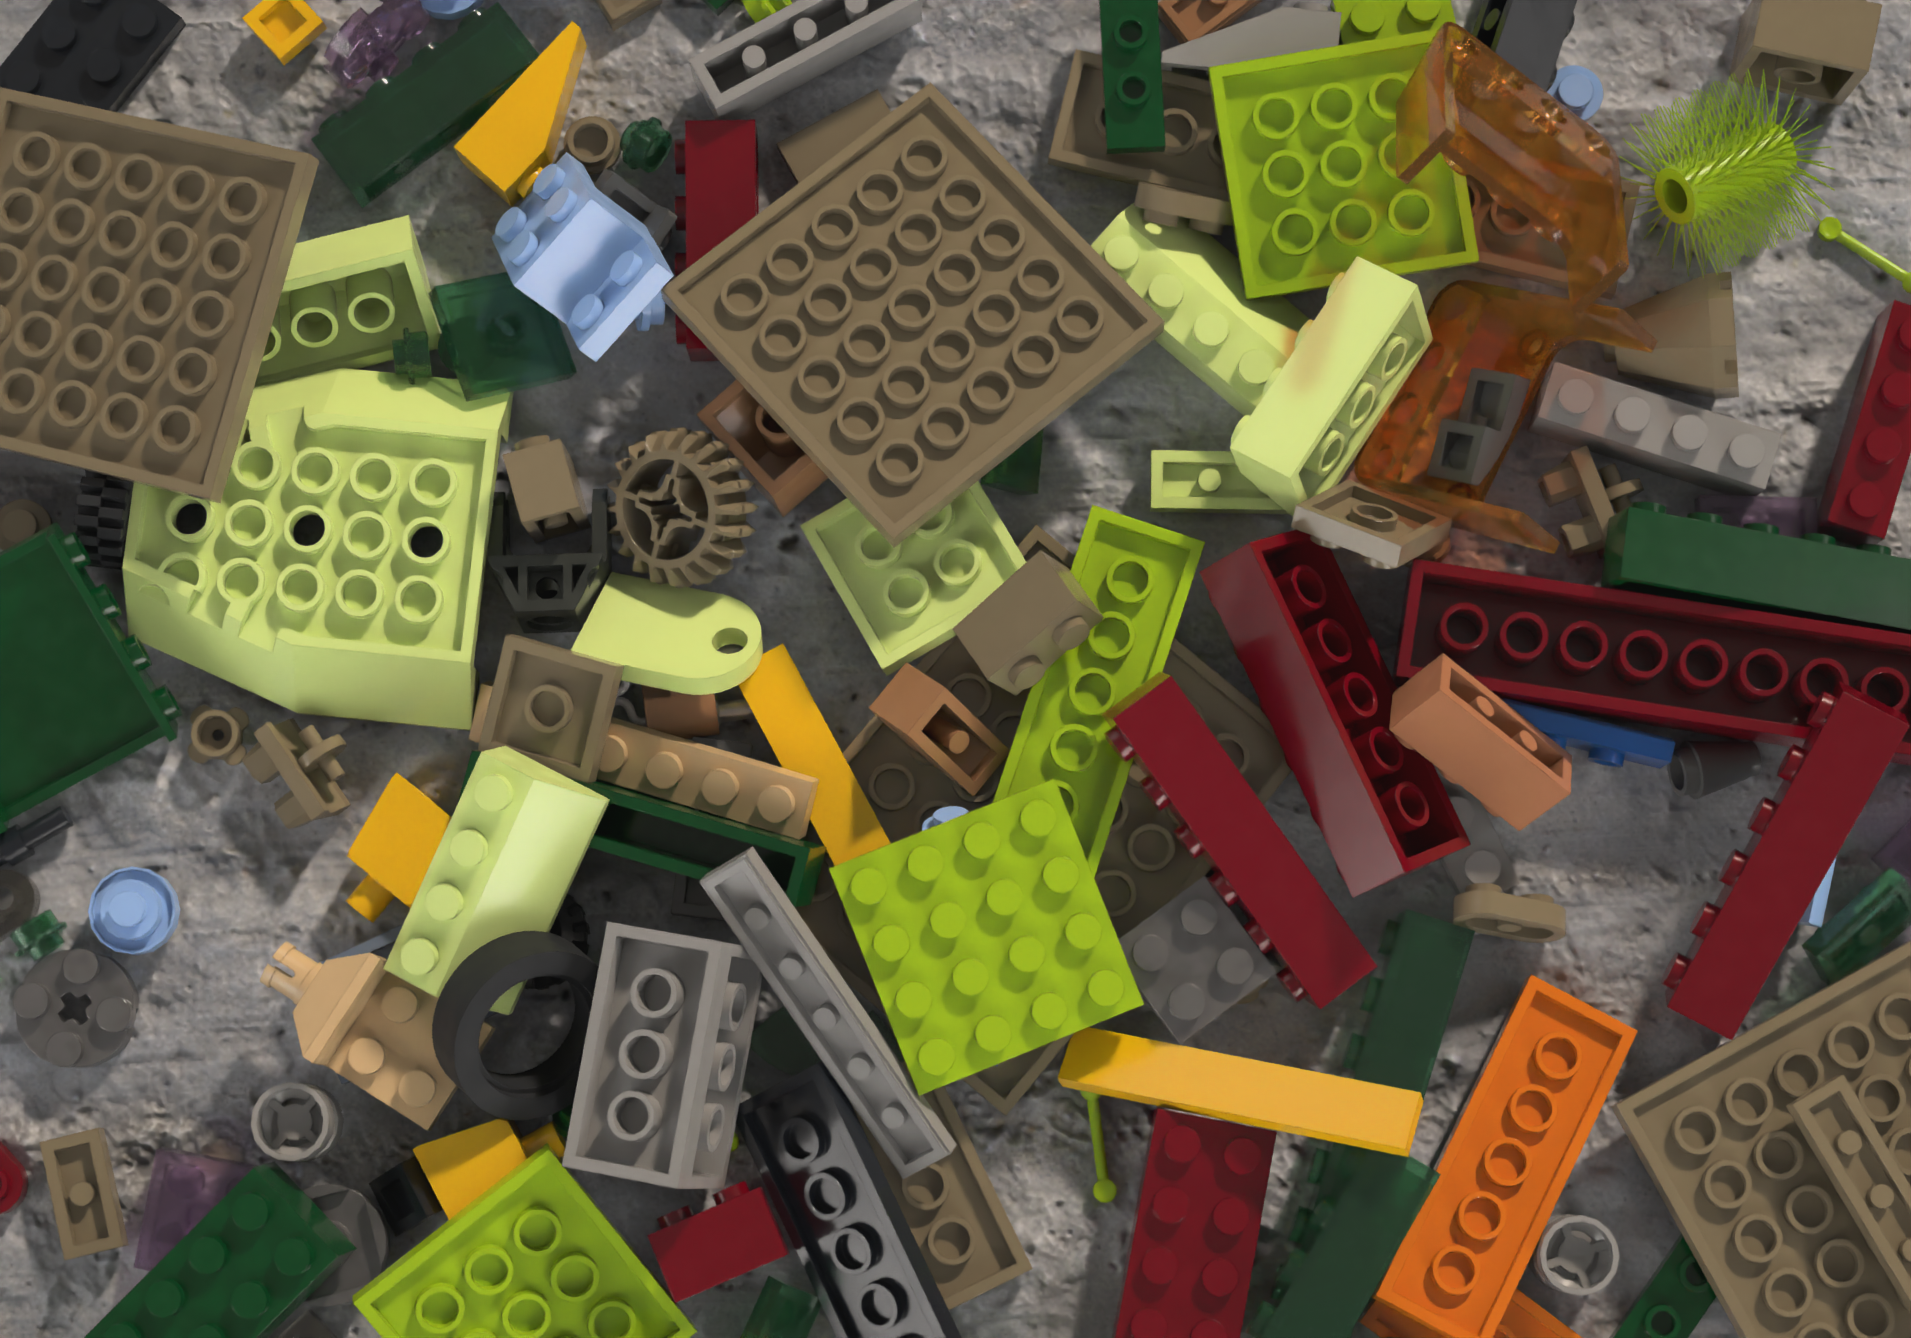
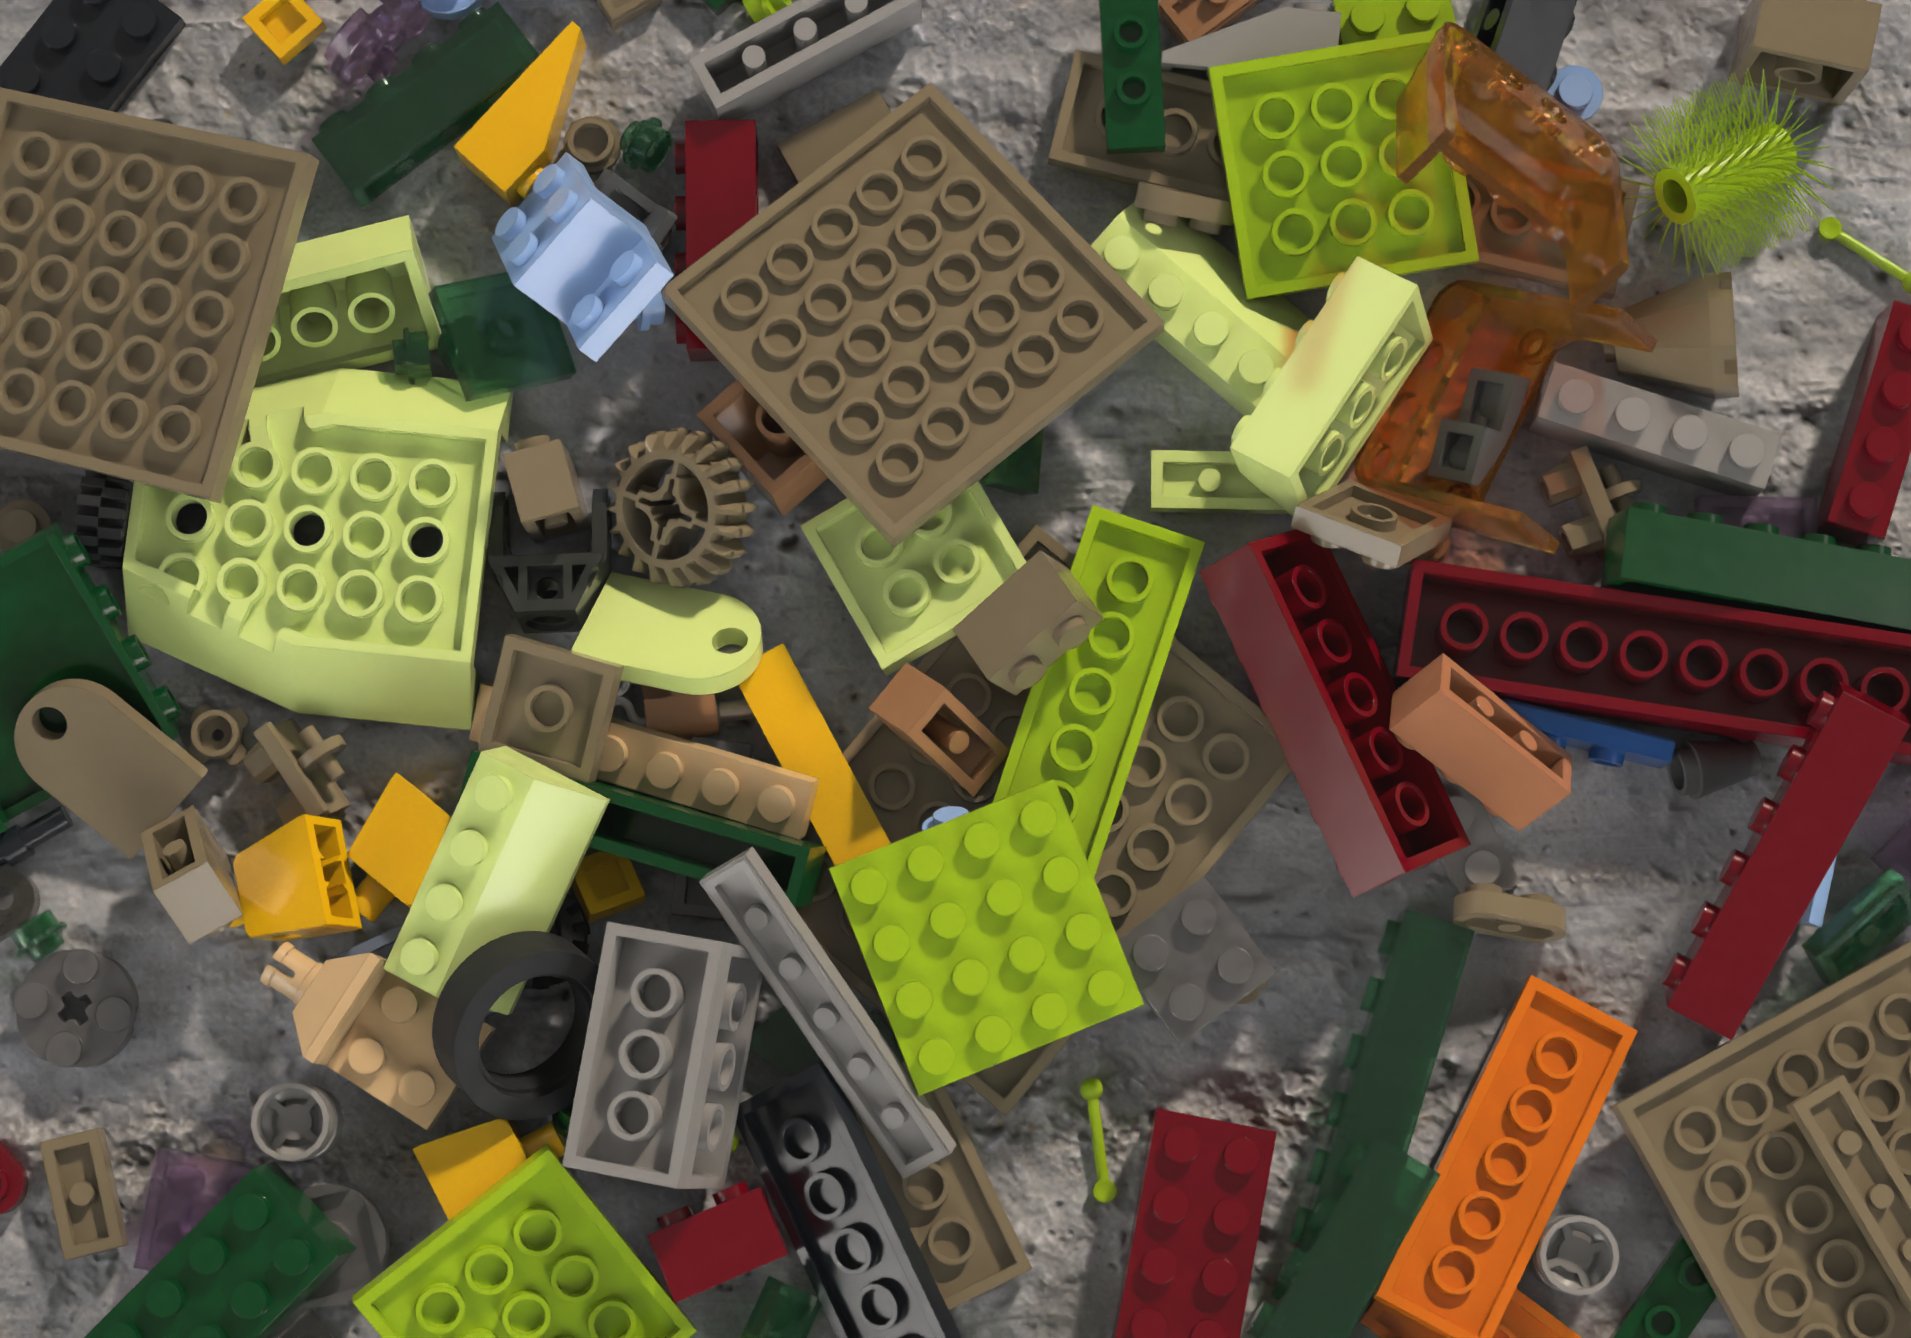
(107, 764): none -> dark tan tile
(134, 910): light blue plate -> none
(191, 875): none -> dark tan brick
(297, 882): none -> yellow torso
(405, 1196): black plate -> none
(606, 885): none -> yellow plate
(1238, 840): dark red brick -> none
(1242, 1090): yellow tile -> none

